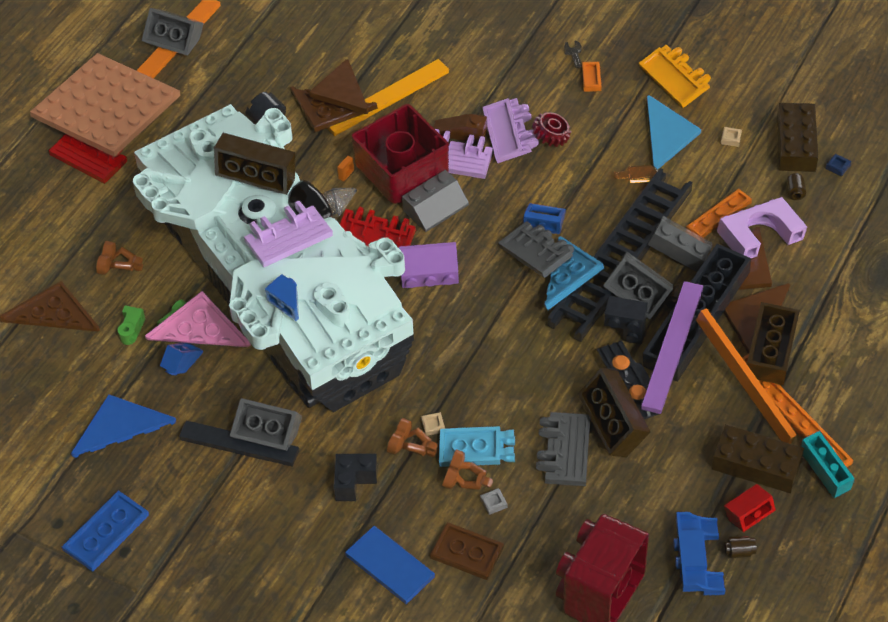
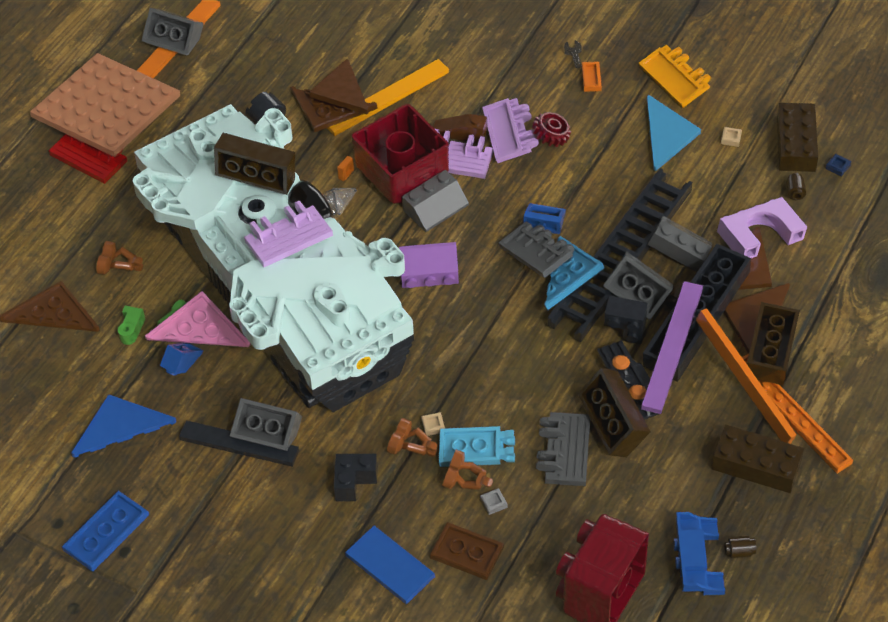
(284, 296): blue slope -> none
(376, 228): red hinge -> none
(637, 173): clear orange piece -> none
(710, 220): orange tile -> none
(750, 507): red brick -> none
(827, 464): teal brick -> none

